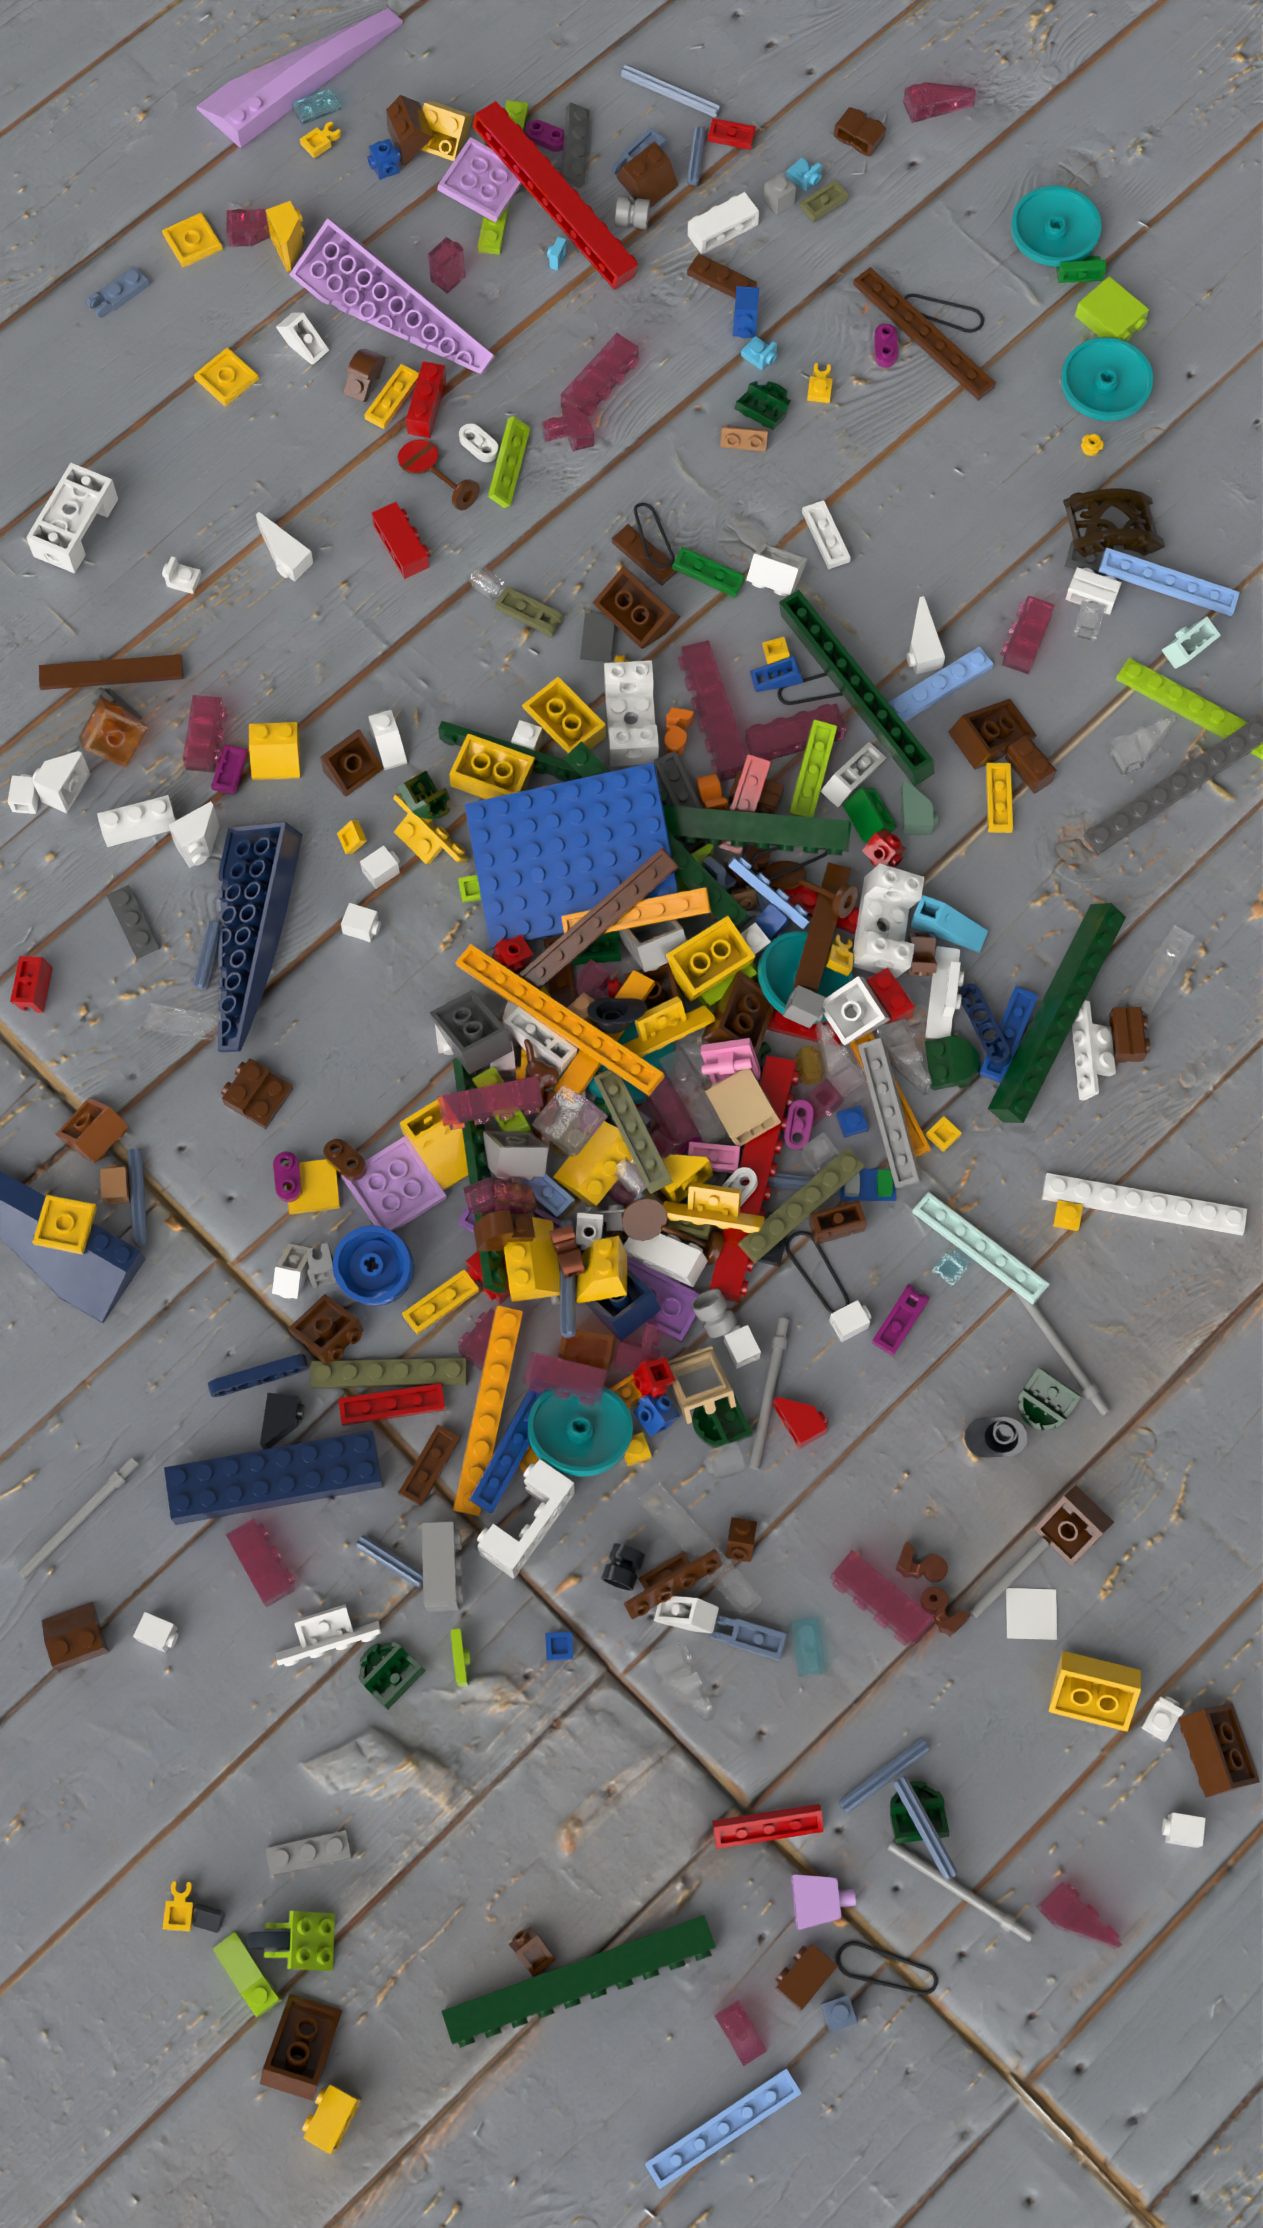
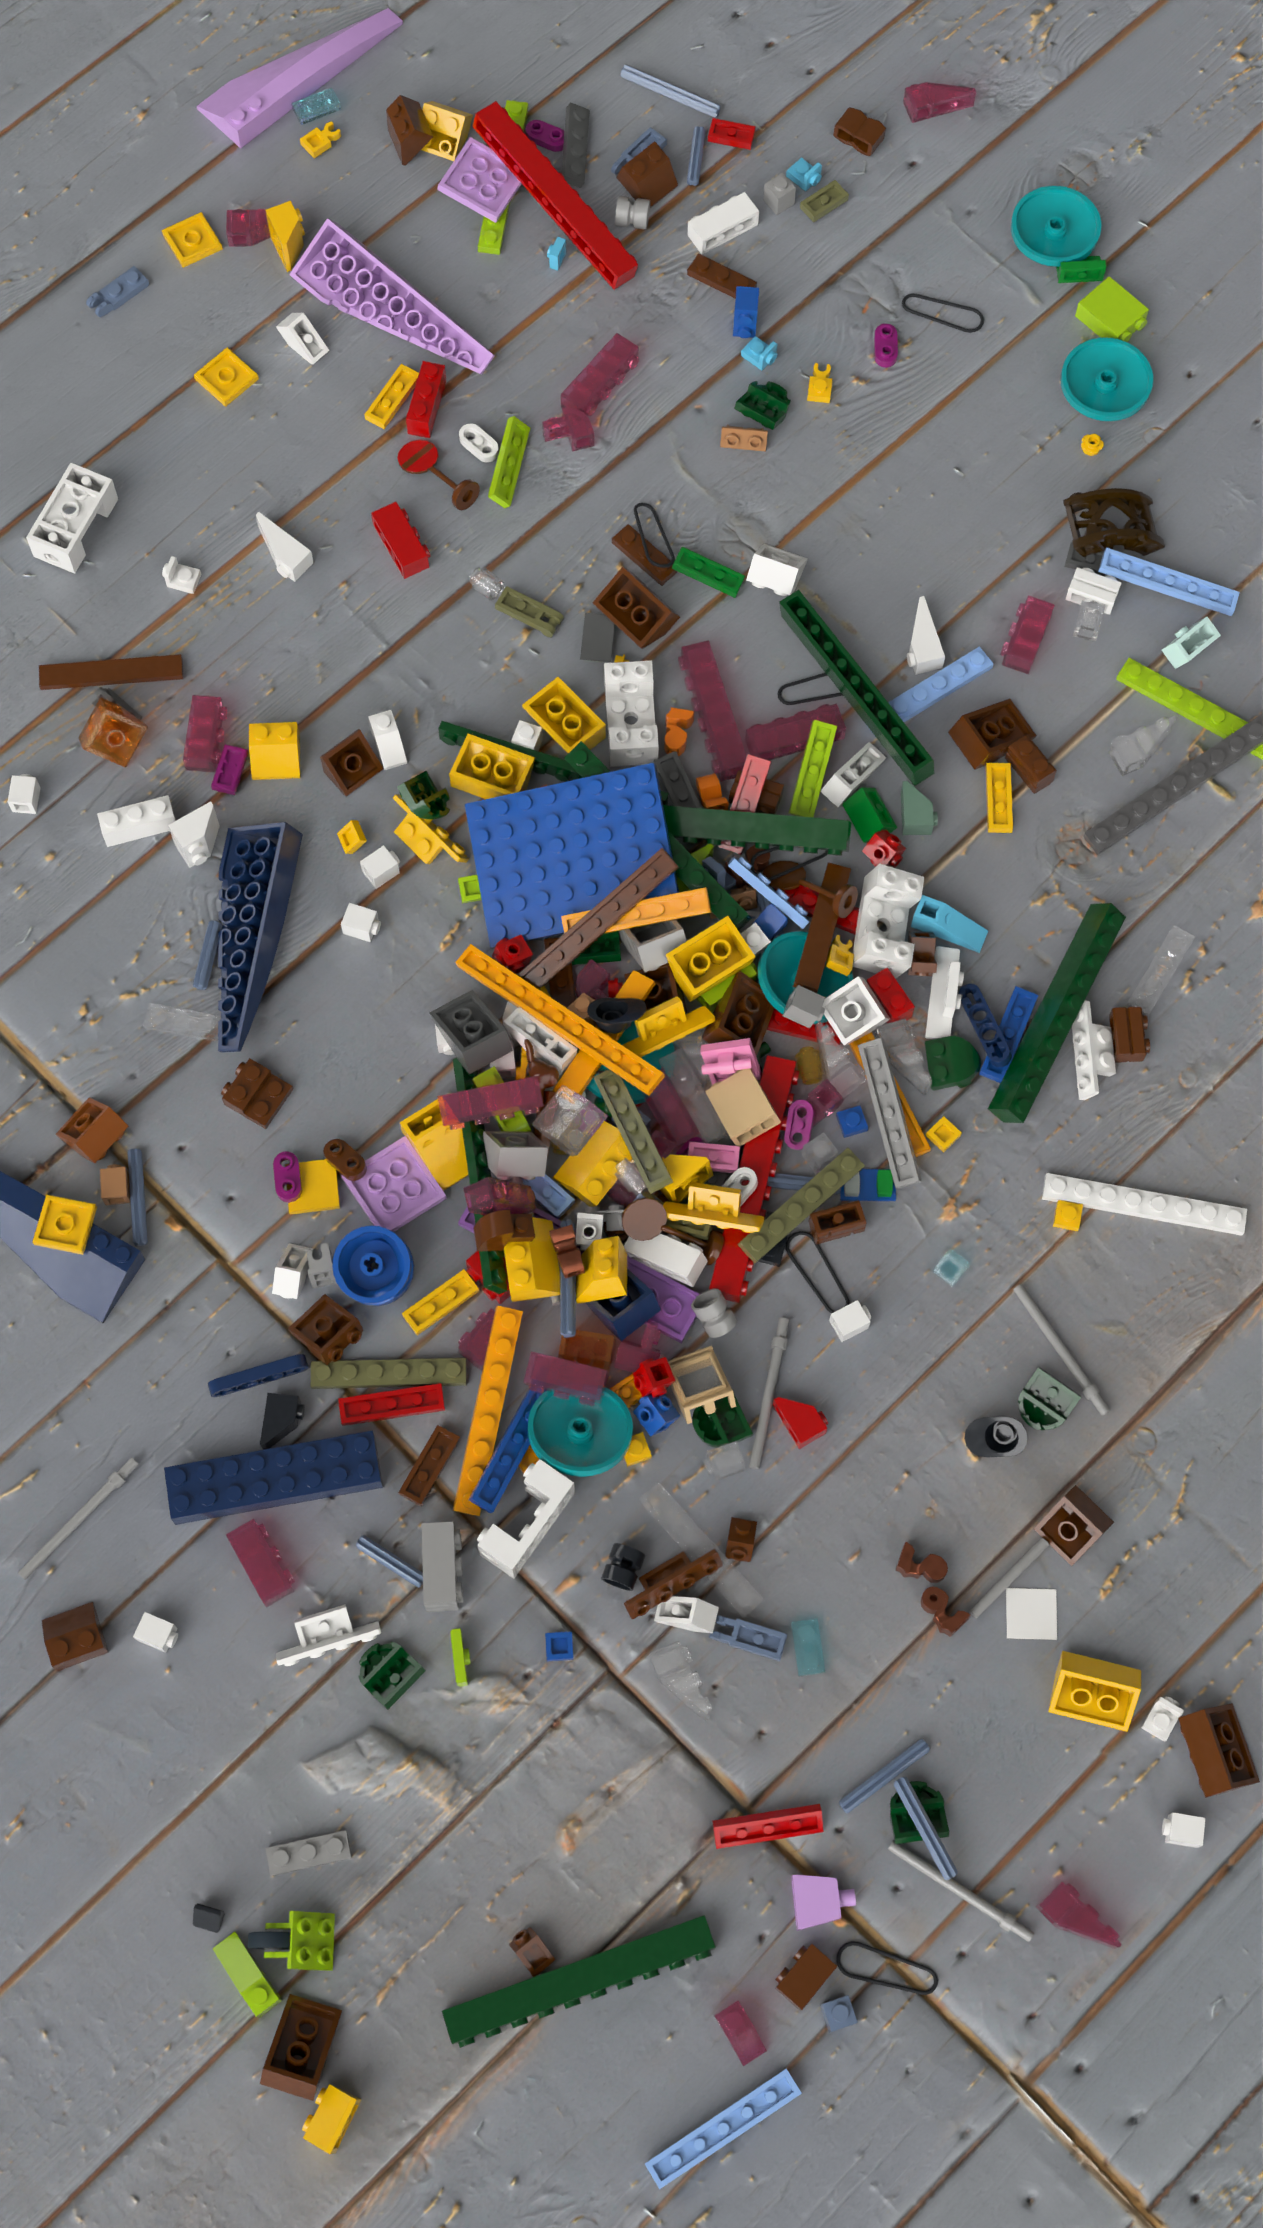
(31, 983): red hinge -> none
(61, 780): white slope -> none
(132, 922): dark grey plate -> none
(179, 1913): yellow plate -> none
(362, 370): reddish brown brick -> none
(384, 159): blue brick -> none
(447, 264): clear pink brick -> none
(741, 1346): white brick -> none
(775, 650): yellow plate -> none
(785, 680): blue slope -> none
(826, 534): white plate -> none
(881, 1598): clear pink brick -> none
(900, 1320): magenta plate -> none
(924, 333): reddish brown plate -> none
(980, 1248): light aqua tile -> none

